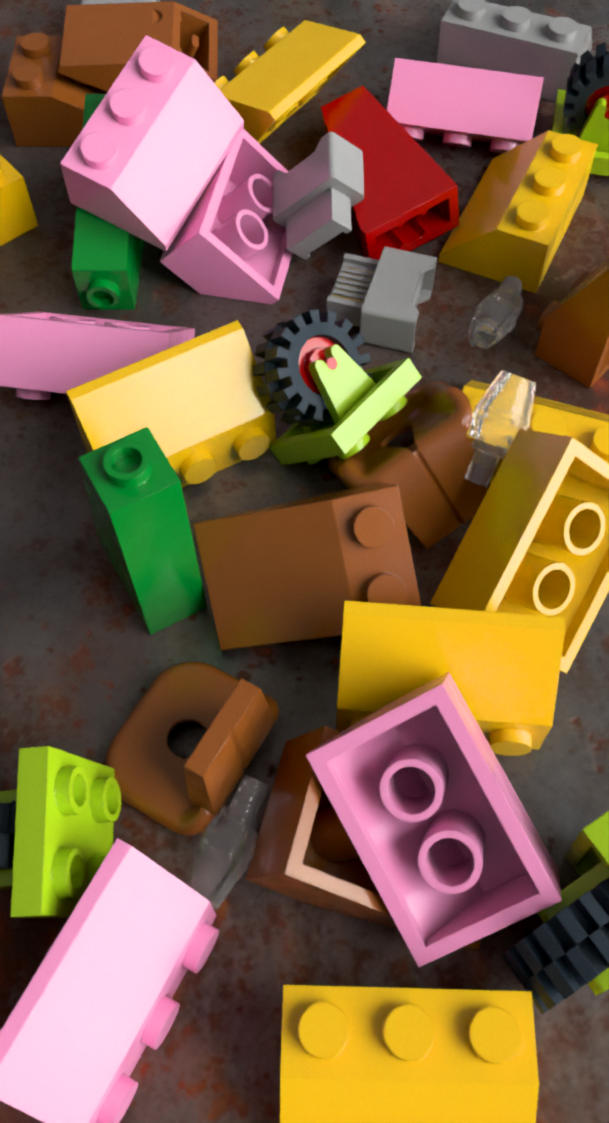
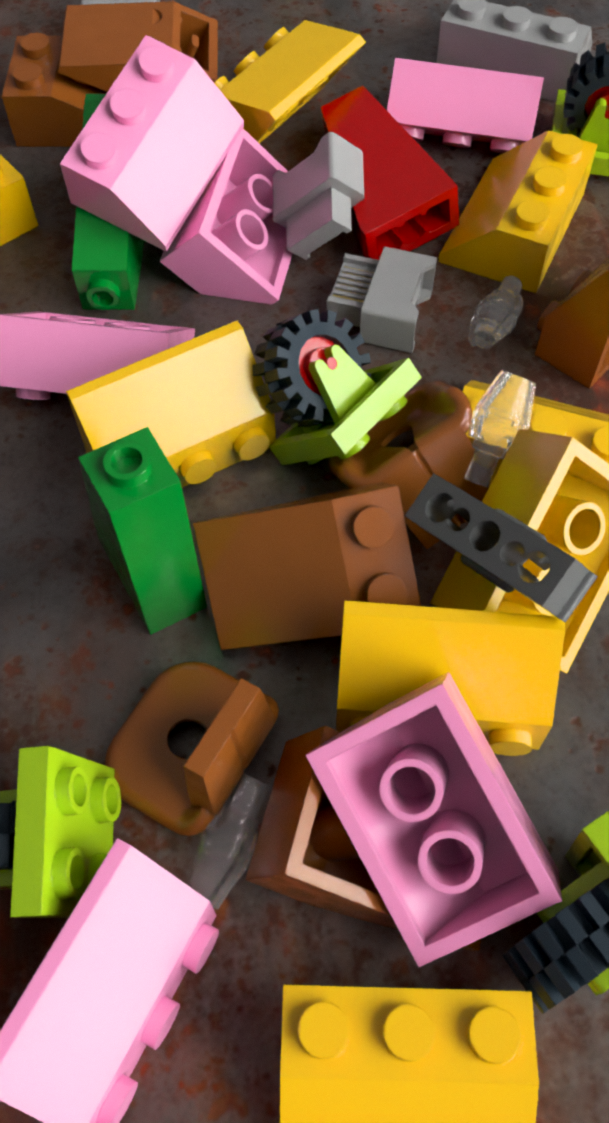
(503, 563): none -> dark grey piece

